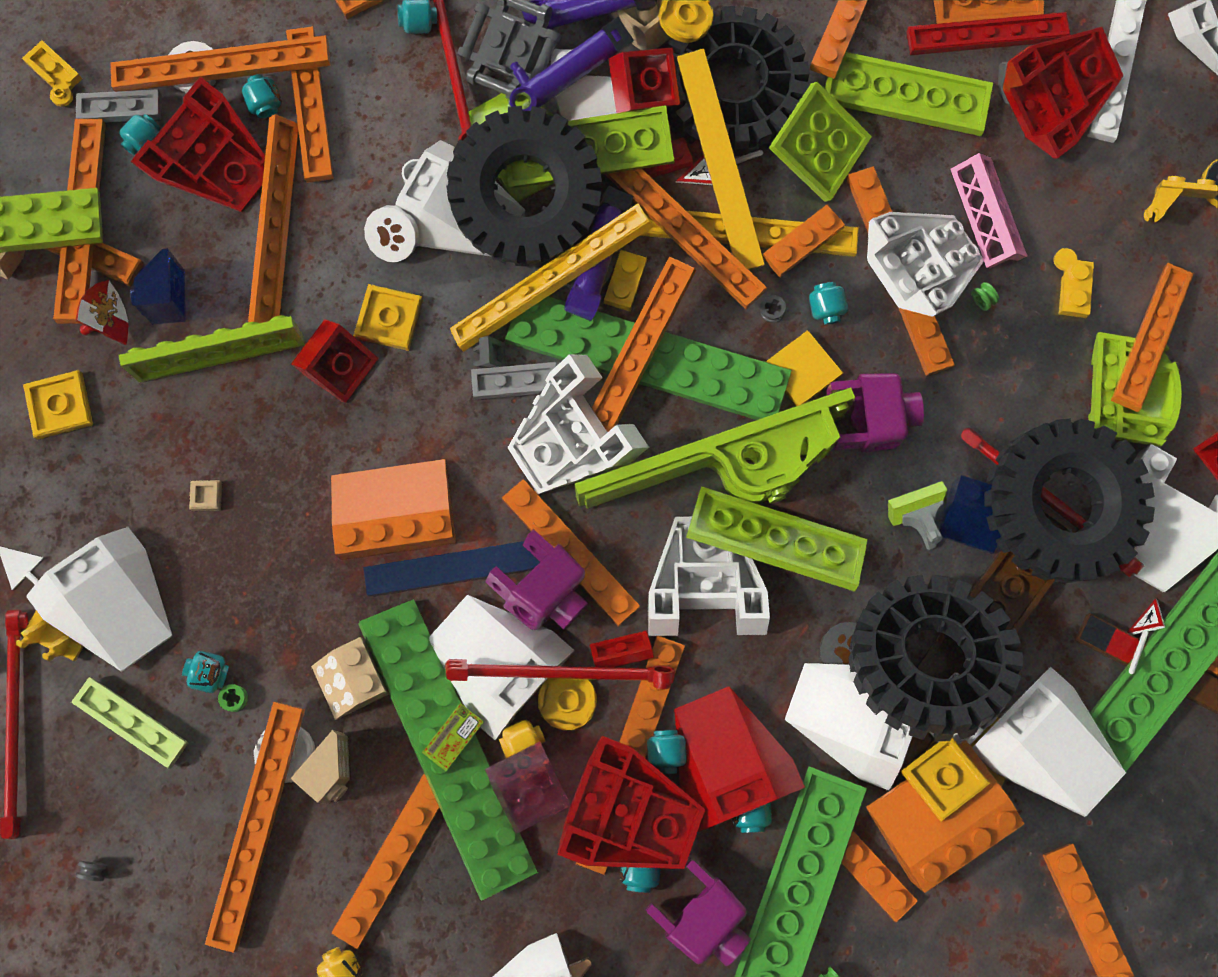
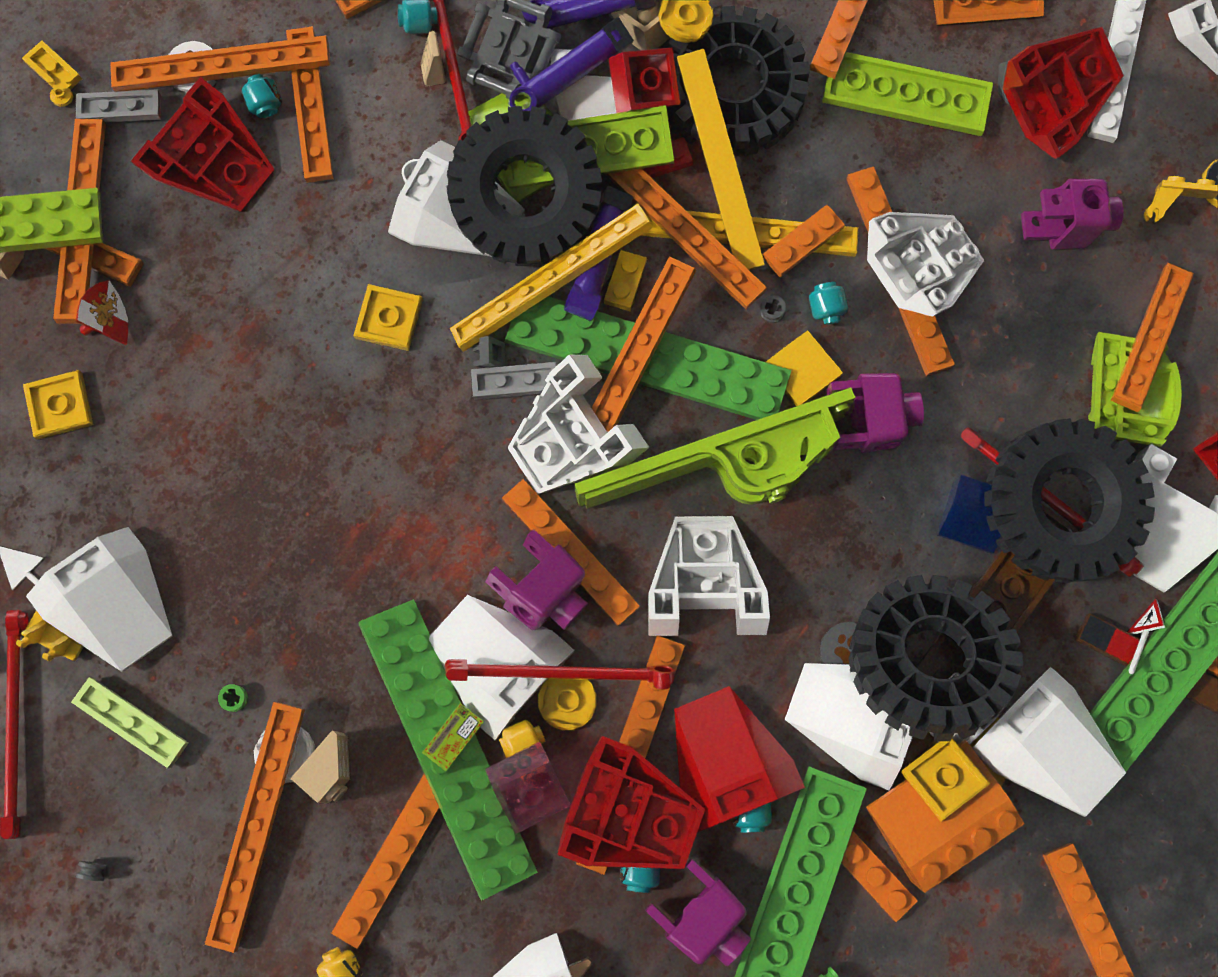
(137, 132): teal head -> none
(161, 290): clear blue slope -> none
(205, 495): tan tile -> none
(205, 672): teal head -> none
(212, 349): lime plate -> none
(273, 219): orange plate -> none
(335, 360): red slope -> none
(349, 678): tan slope -> none
(391, 233): white tile -> none
(391, 510): orange slope -> none
(432, 62): none -> tan slope
(447, 568): dark blue tile -> none
(622, 650): red plate -> none
(667, 751): teal head -> none
(699, 173): white piece -> none
(777, 538): lime plate -> none
(820, 142): lime plate -> none
(920, 511): piece -> none
(985, 296): bright green bush -> none
(987, 33): red tile -> none
(998, 210): bright pink fence -> none
(1075, 284): yellow hinge -> none
(1077, 199): none -> magenta piece

